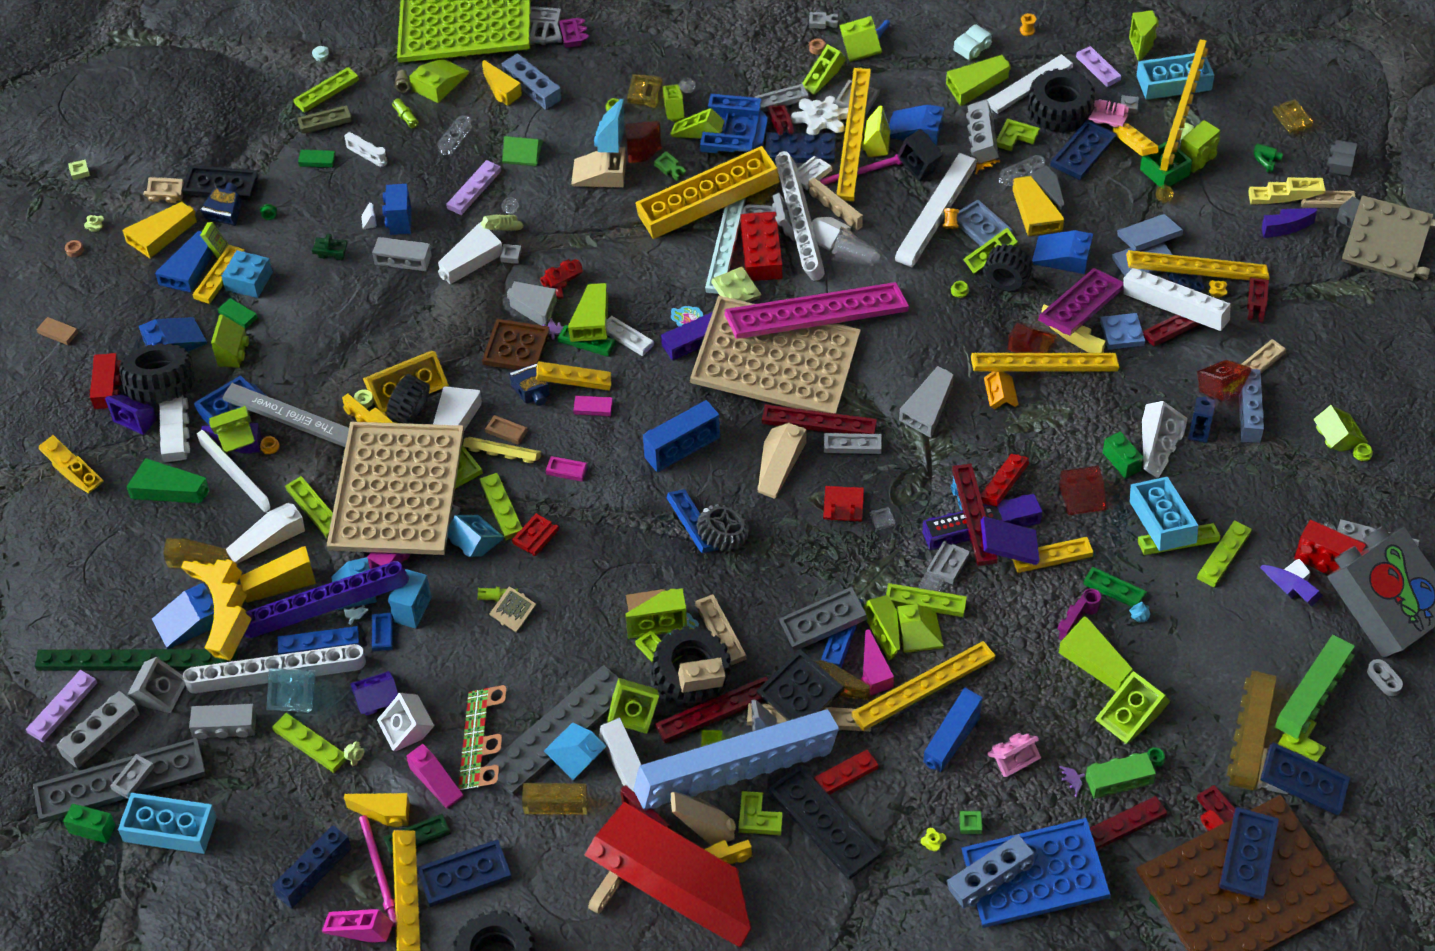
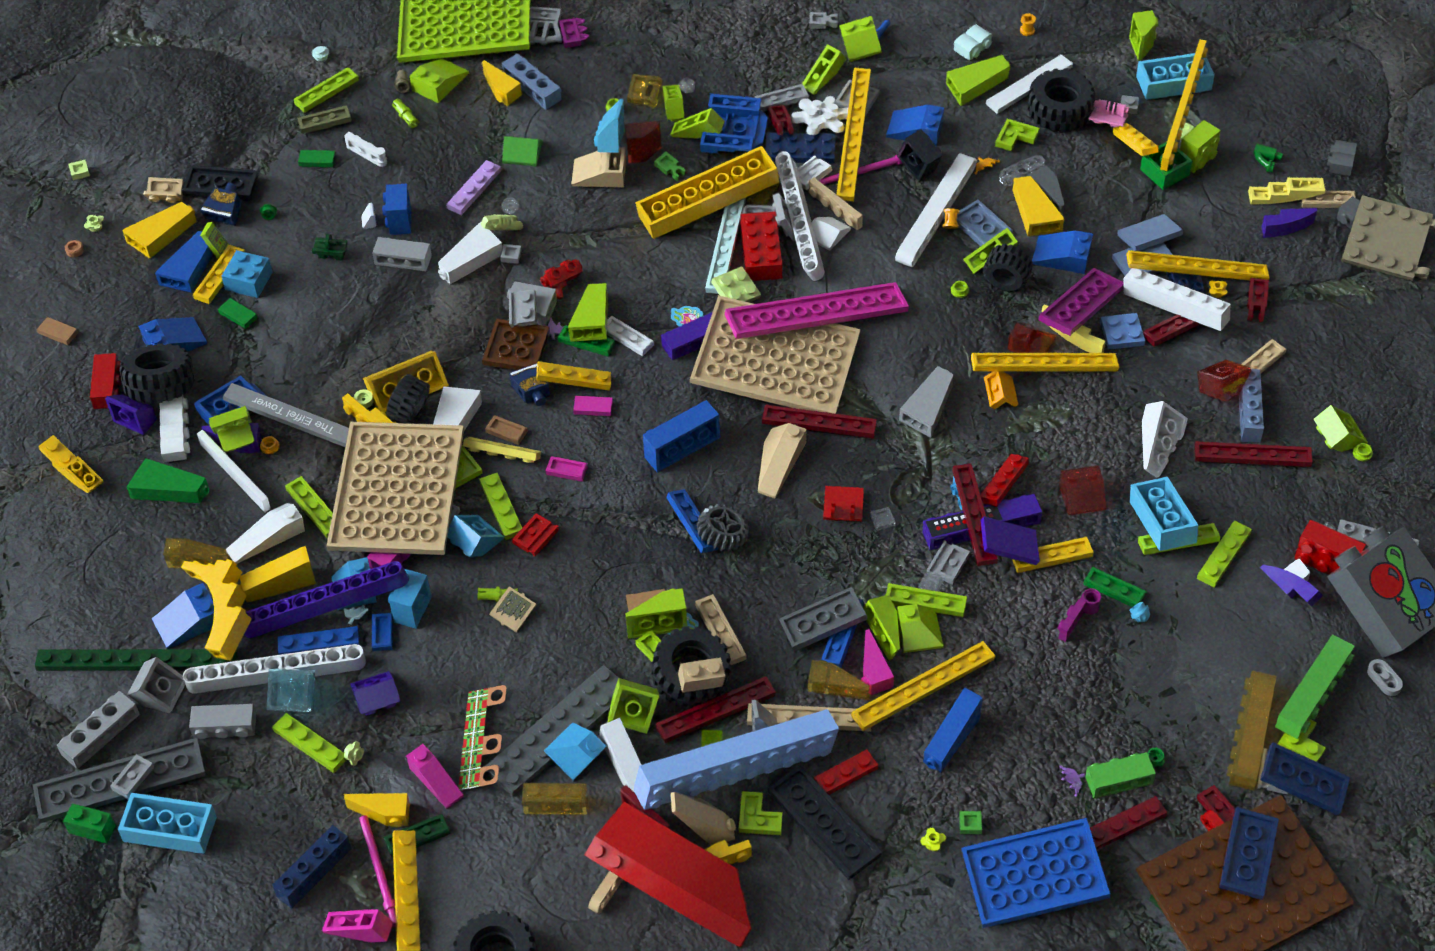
(61, 706): lavender plate -> none
(229, 343): lime slope -> none
(405, 721): white slope -> none
(462, 126): clear beam -> none
(464, 873): dark blue plate -> none
(522, 308): none -> light grey plate
(800, 688): black plate -> none
(817, 46): nougat tile -> none
(852, 443): light grey plate -> none
(854, 250): clear cone -> none
(876, 134): neon yellow slope -> none
(982, 131): light grey brick -> none
(994, 861): sand blue brick -> none
(1015, 753): bright pink bracket -> none
(1083, 150): dark blue plate -> none
(1094, 654): lime slope -> none
(1098, 66): lavender plate -> none
(1122, 455): green brick -> none
(1132, 708): lime slope -> none
(1164, 193): clear yellow plate -> none
(1202, 412): dark blue torso -> none
(1253, 454): none -> dark red plate
(1292, 116): clear yellow plate -> none

